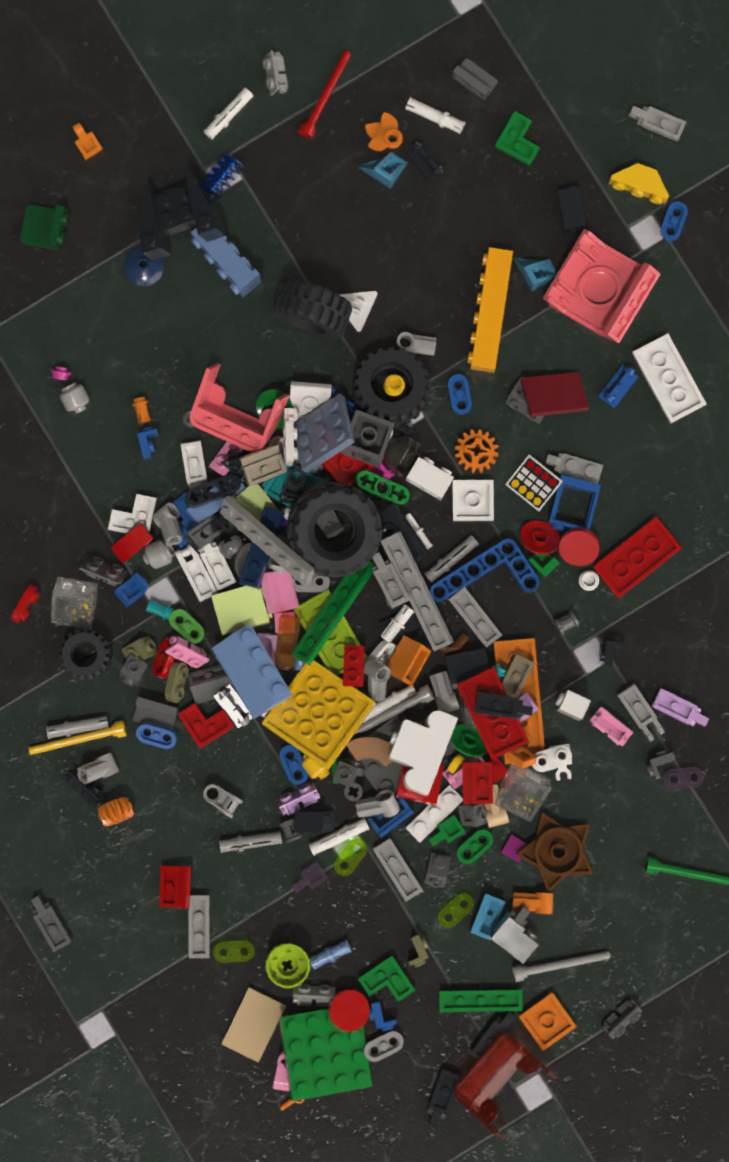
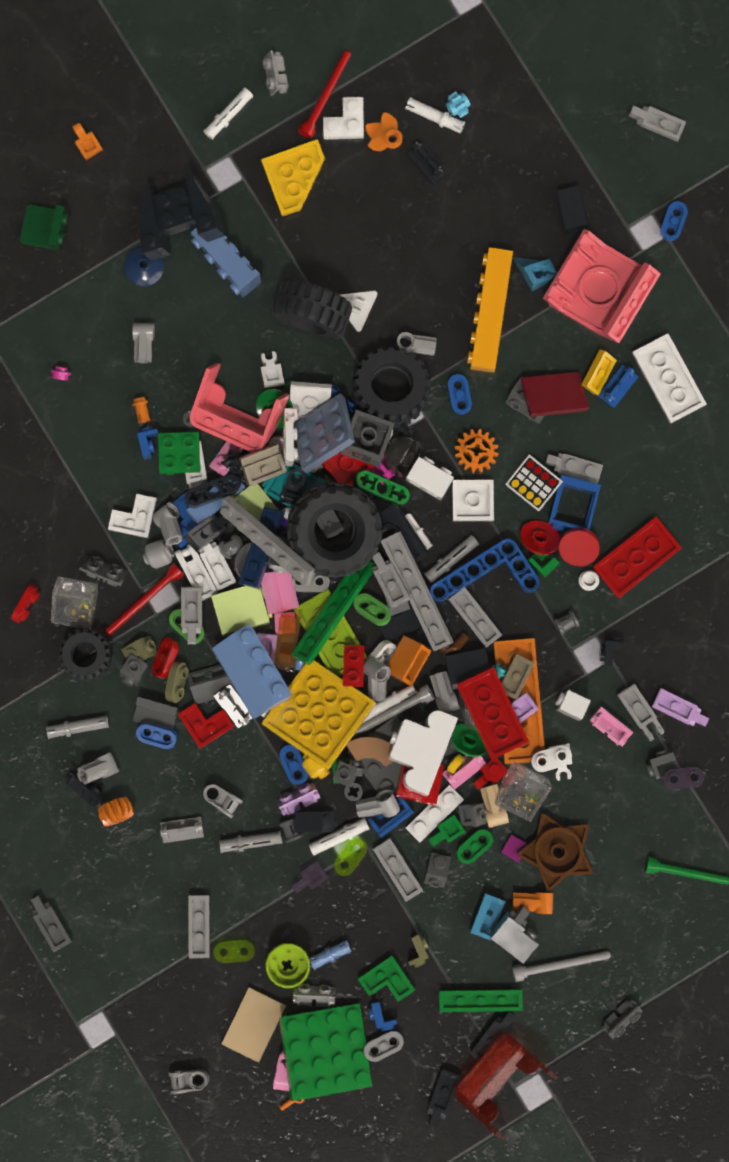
(74, 397): light grey head -> none
(116, 729): yellow piece -> none
(132, 543): red slope -> none
(132, 589): blue bracket -> none
(143, 336): none -> light grey piece
(159, 609): teal pin -> none
(172, 574): none -> red piece
(175, 886): red plate -> none
(179, 453): none -> green hinge
(181, 829): none -> light grey hinge
(186, 1080): none -> light grey piece
(191, 612): none -> light grey hinge
(193, 655): bright pink hinge -> none
(222, 174): clear blue piece -> none
(271, 372): none -> white plate
(293, 175): none -> yellow plate
(348, 126): none -> white plate
(348, 1010): red tile -> none
(373, 610): none -> bright green plate
(385, 168): dark azure slope -> none
(394, 385): yellow tile -> none
(397, 623): white axle -> none
(455, 910): clear neon green plate -> none
(458, 104): none -> medium azure gear
(474, 78): dark grey panel -> none
(478, 783): red plate -> none
(501, 706): black hinge -> none
(512, 140): green plate -> none
(521, 757): orange plate -> none
(547, 1021): orange plate -> none
(599, 372): none -> yellow plate
(641, 182): yellow slope -> none

